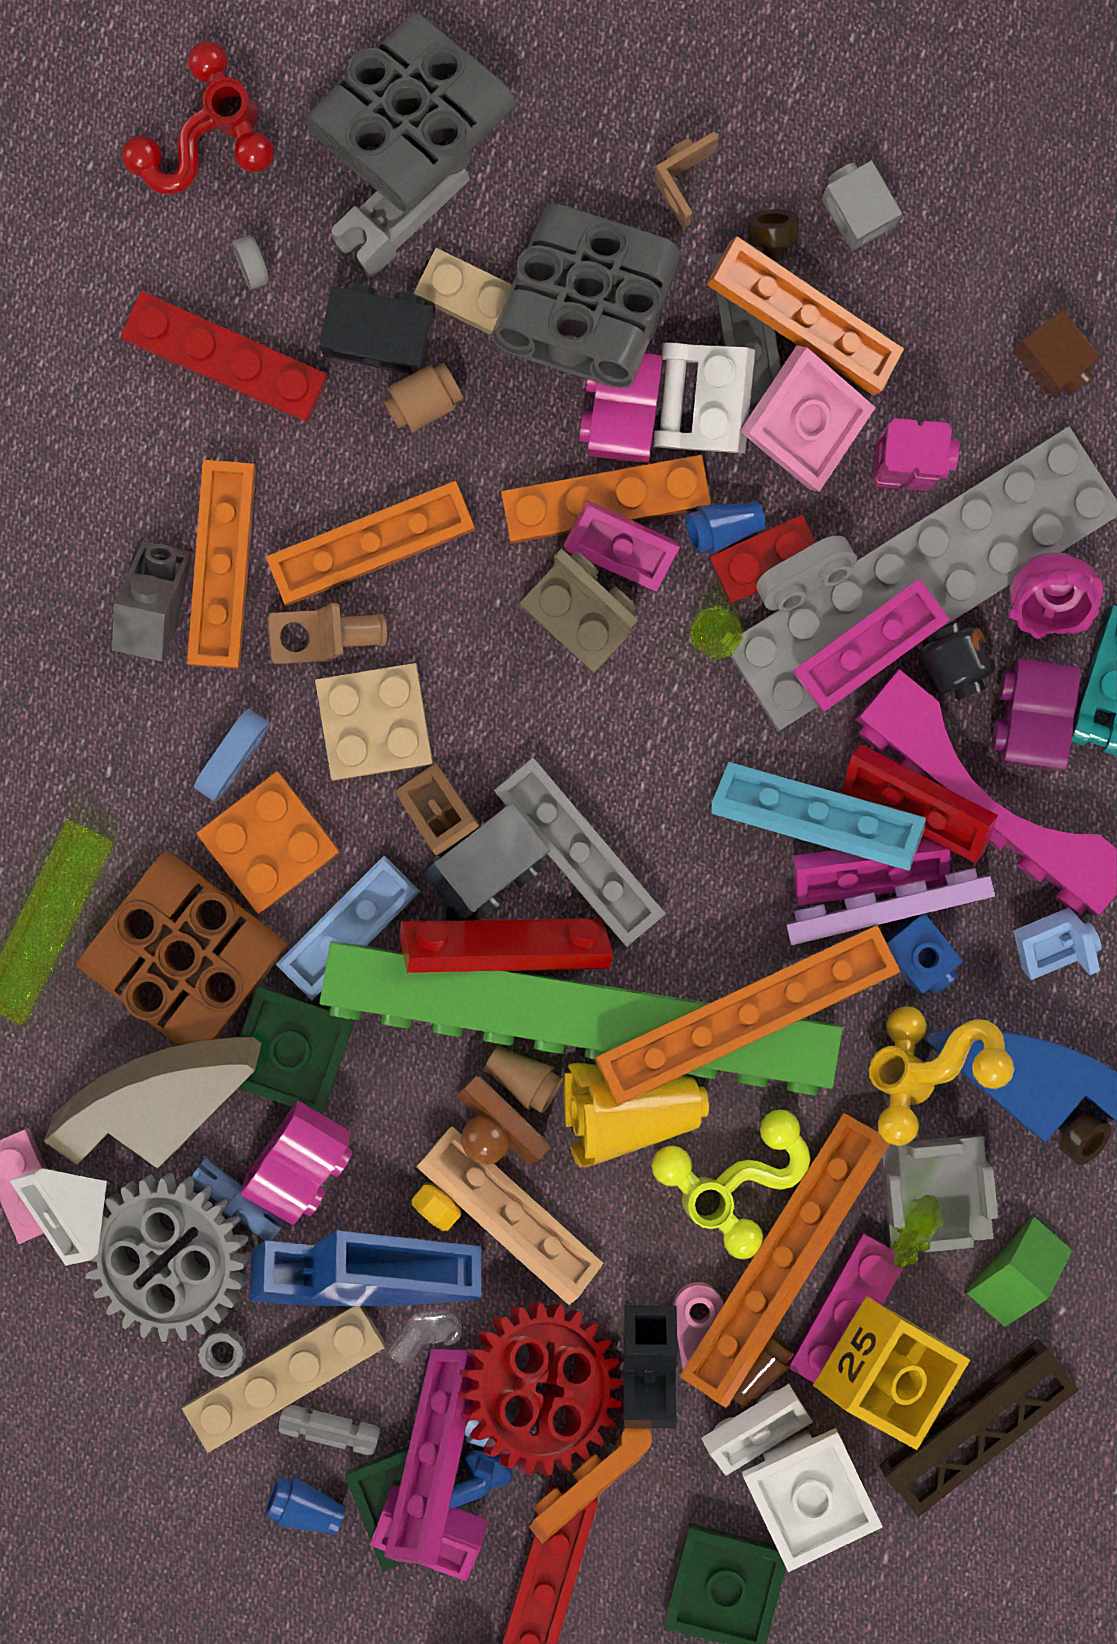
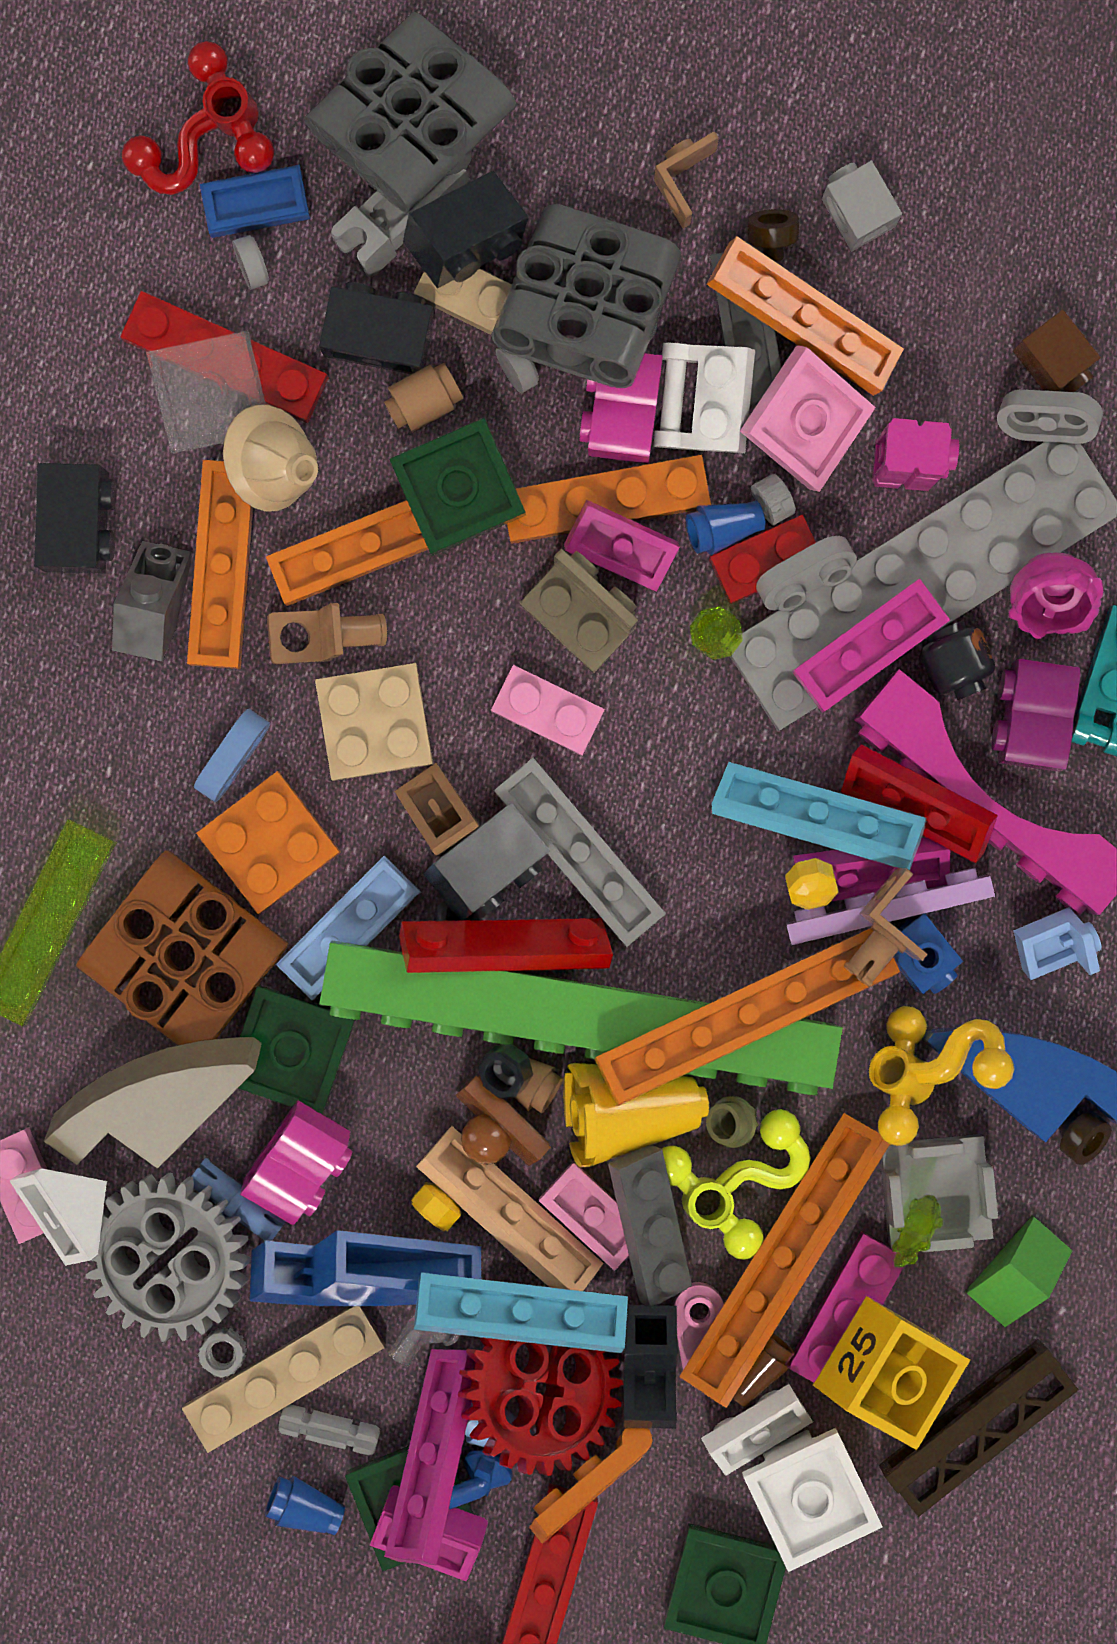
(73, 518): none -> black brick
(204, 388): none -> clear tile
(255, 201): none -> blue tile
(268, 458): none -> tan hat
(458, 487): none -> dark green plate
(465, 230): none -> black brick
(505, 1071): none -> black tile
(518, 370): none -> light grey tile
(521, 1312): none -> medium azure plate
(547, 710): none -> bright pink plate
(588, 1213): none -> bright pink plate
(650, 1225): none -> dark grey plate
(732, 1122): none -> olive plate
(773, 498): none -> light grey axle
(811, 884): none -> yellow tile
(886, 938): none -> medium nougat bracket
(1050, 416): none -> light grey plate

